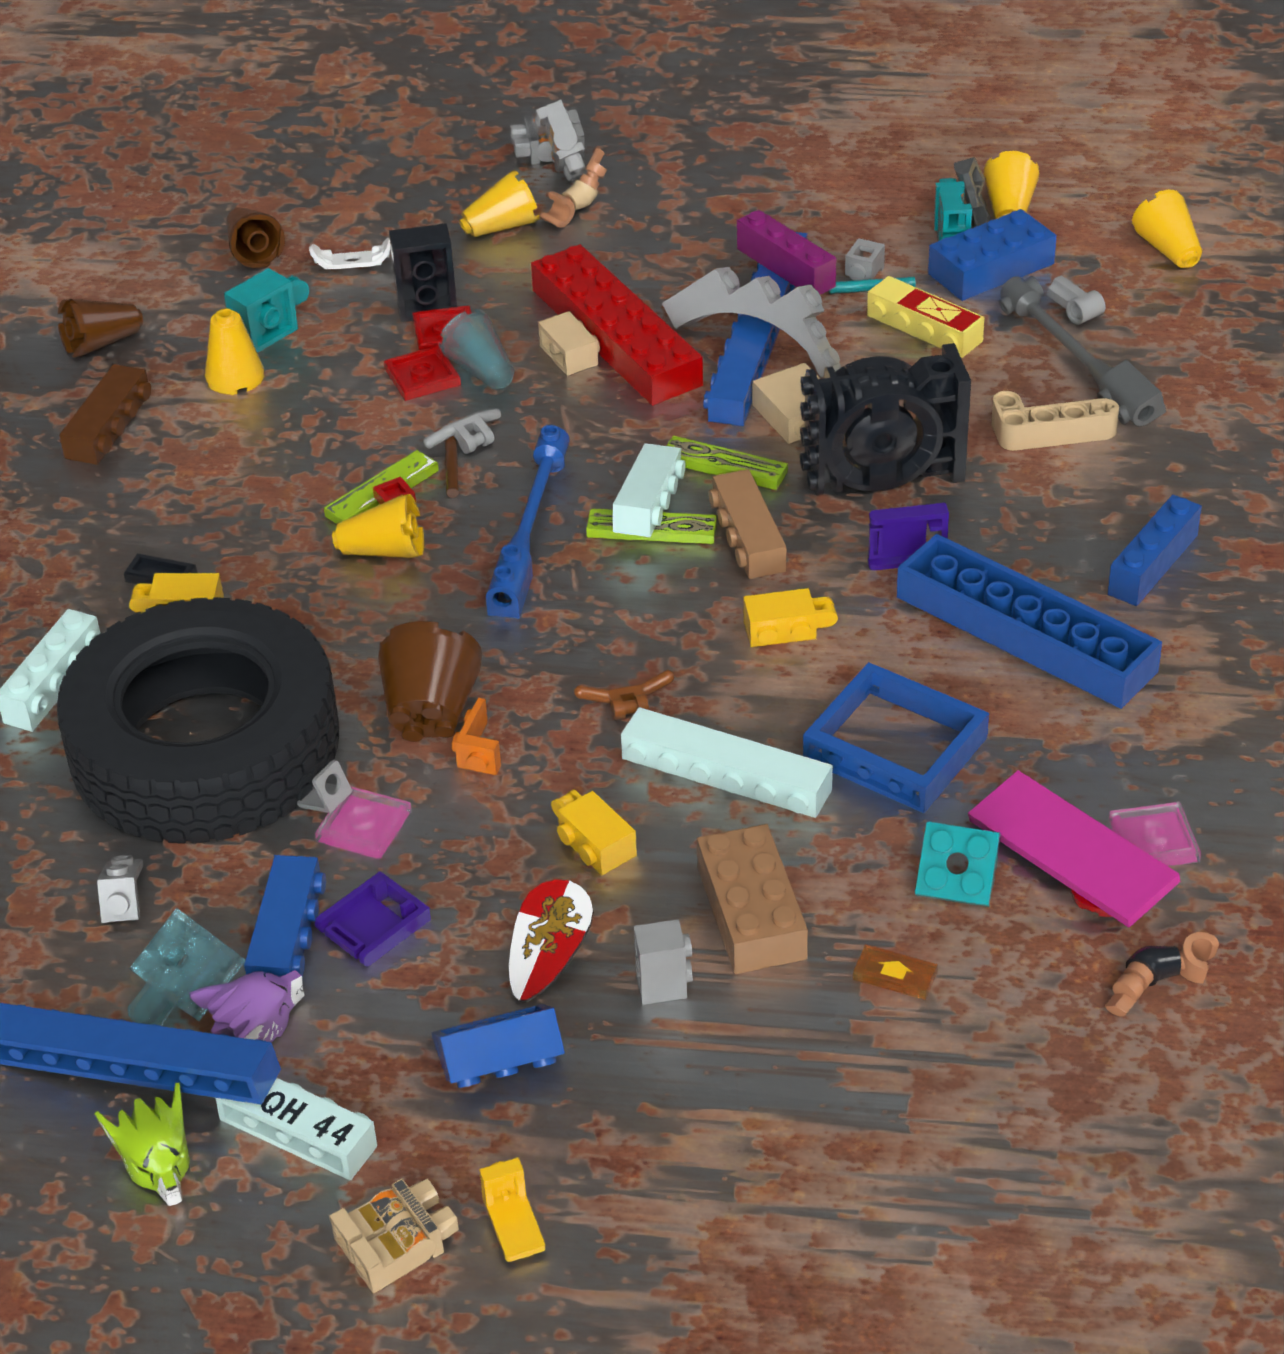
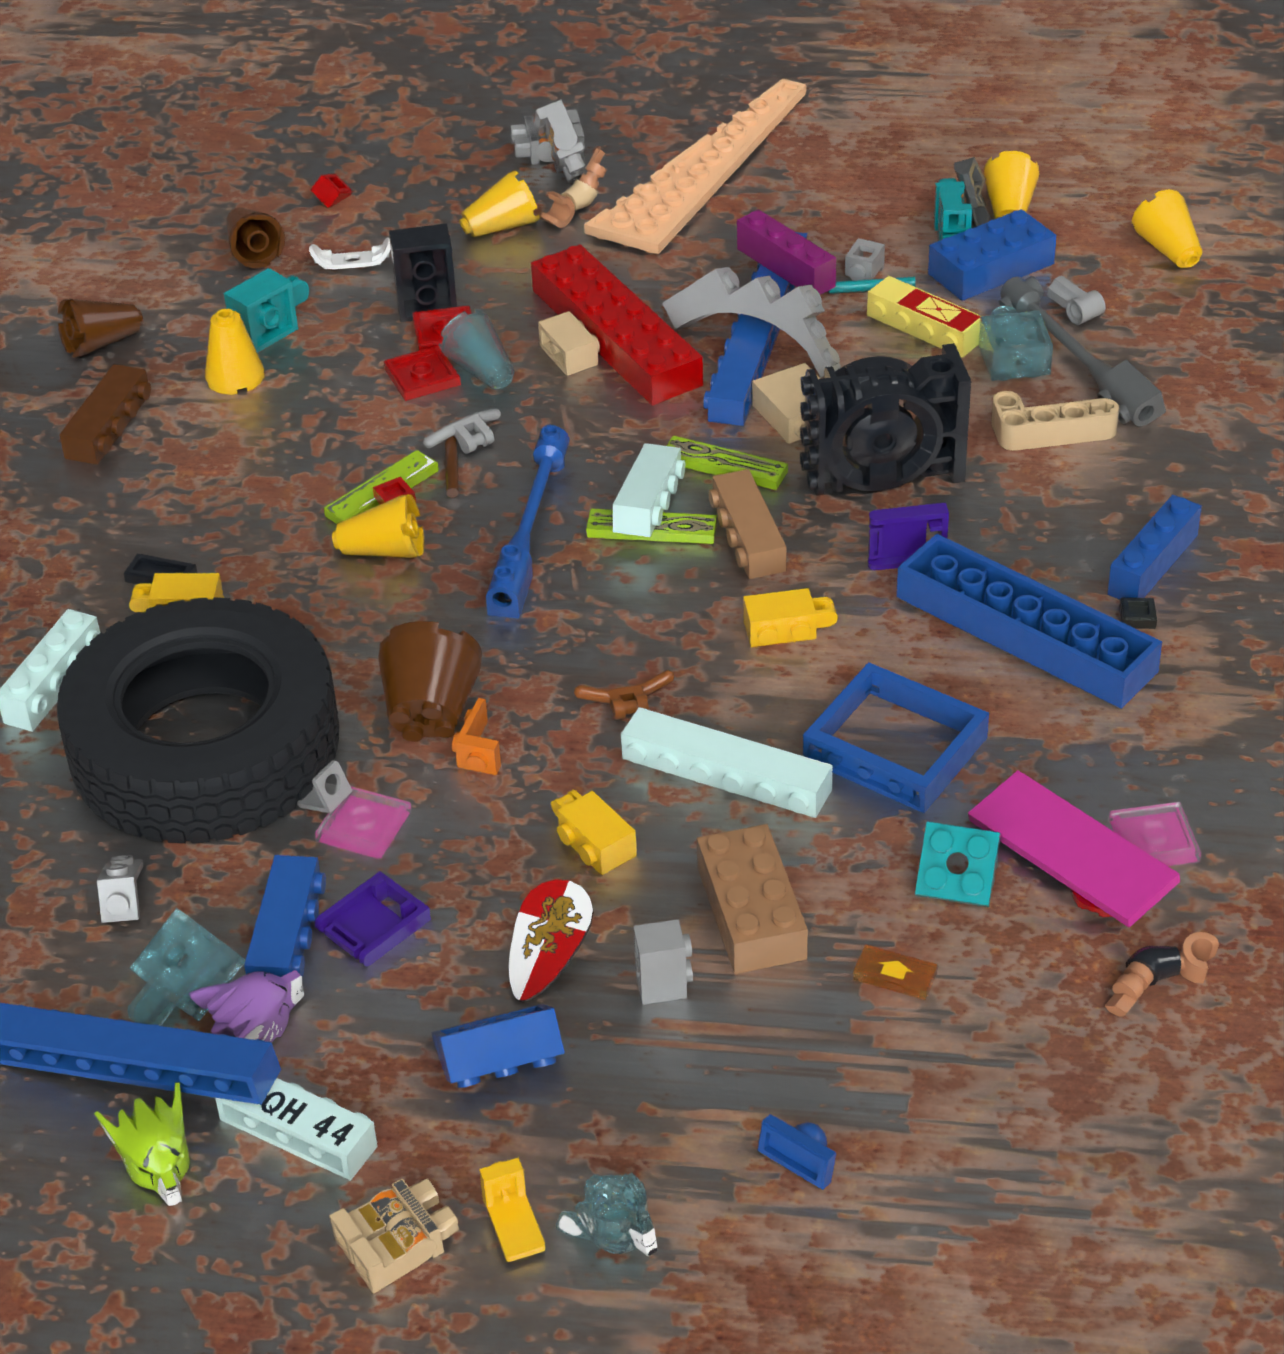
(330, 190): none -> red slope
(612, 1215): none -> clear light blue piece
(688, 181): none -> light nougat wing
(799, 1149): none -> blue tile
(1015, 336): none -> clear light blue brick
(1138, 612): none -> pearl dark grey tile

